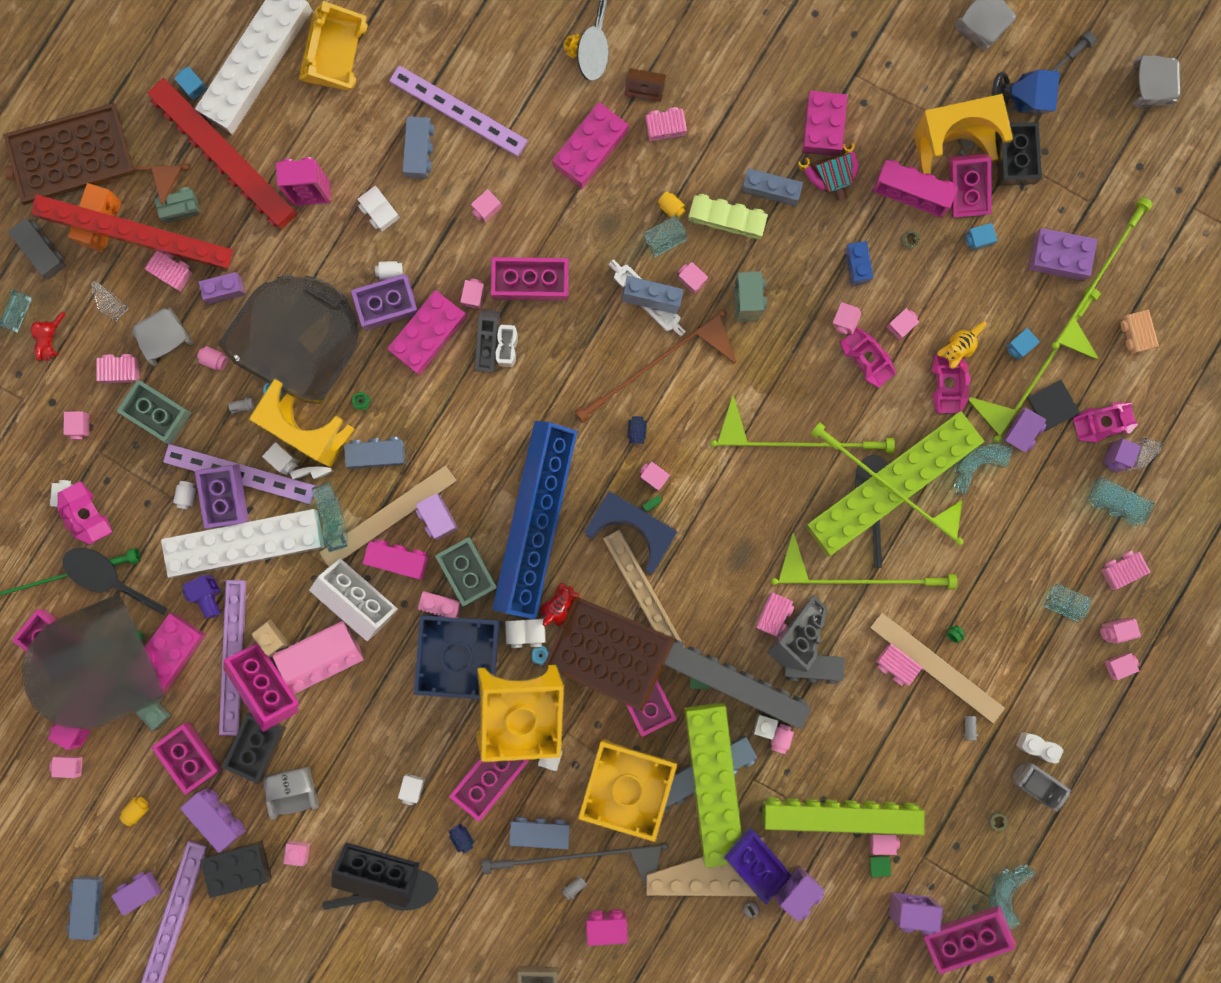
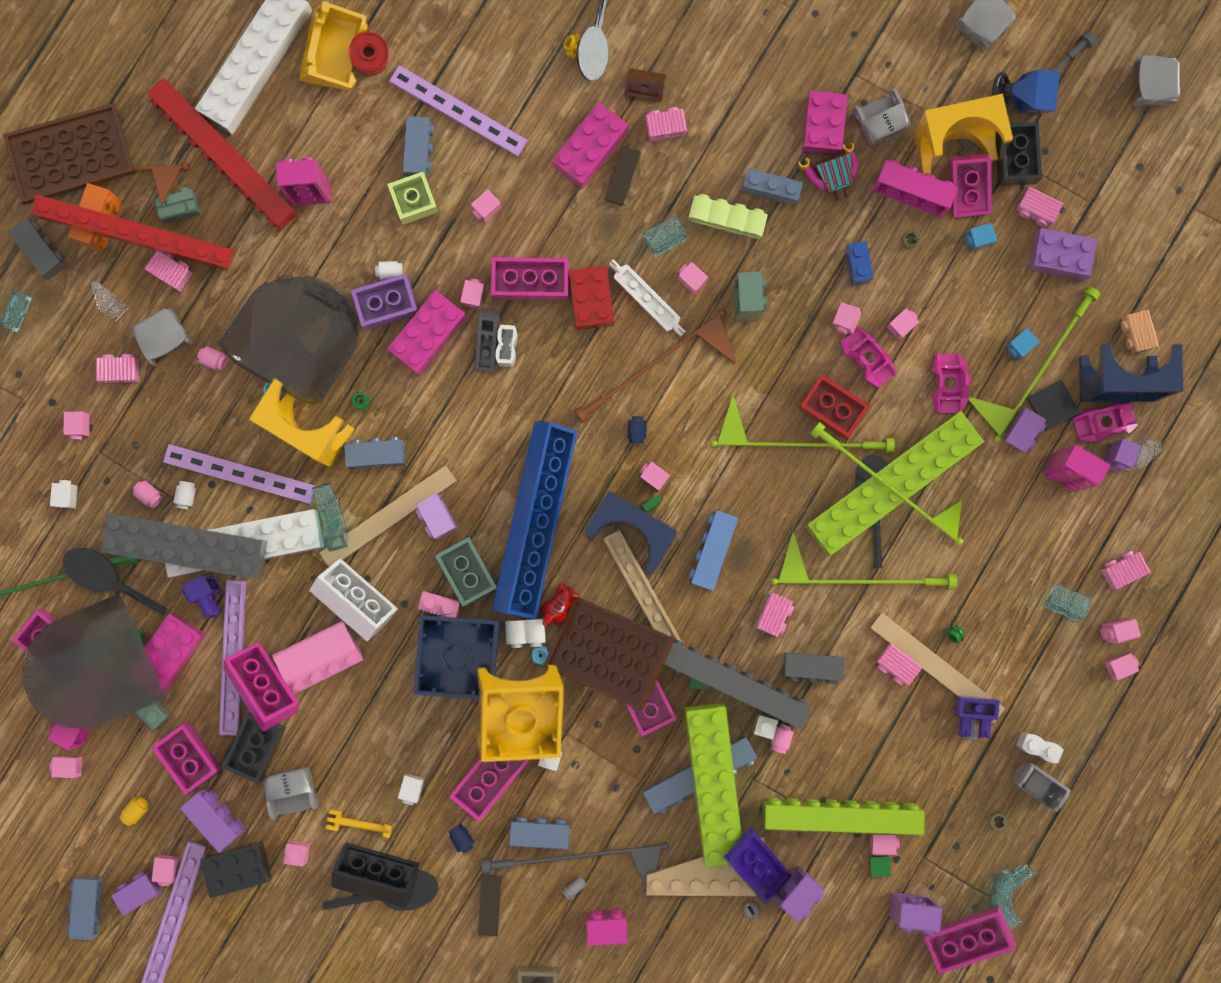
(44, 334): red animal -> none
(86, 530): dark pink piece -> none
(147, 494): none -> bright pink brick
(154, 412): sand green brick -> none
(165, 869): none -> bright pink brick
(183, 546): none -> dark grey brick
(190, 83): dark azure brick -> none
(221, 288): medium lavender brick -> none
(221, 496): medium lavender brick -> none
(241, 405): light grey pin -> none
(270, 638): tan torso -> none
(281, 459): white brick -> none
(316, 472): white slope -> none
(338, 820): none -> yellow hinge
(368, 42): none -> red wheel
(378, 208): white brick -> none
(396, 559): dark pink brick -> none
(412, 198): none -> yellowish green brick
(489, 905): none -> dark brown tile
(591, 298): none -> red brick
(623, 176): none -> dark brown tile
(627, 790): yellow piece -> none
(652, 295): sand blue brick -> none
(671, 205): yellow brick -> none
(714, 550): none -> medium blue brick
(799, 640): dark grey wedge -> none
(834, 407): none -> red brick
(882, 118): none -> light grey piece
(961, 345): yellow animal -> none
(976, 707): none -> dark purple brick
(988, 454): clear light blue arch -> none
(1038, 207): none -> bright pink brick
(1072, 334): lime piece -> none
(1076, 469): none -> dark pink brick
(1116, 384): none -> dark blue piece
(1120, 501): clear light blue brick -> none

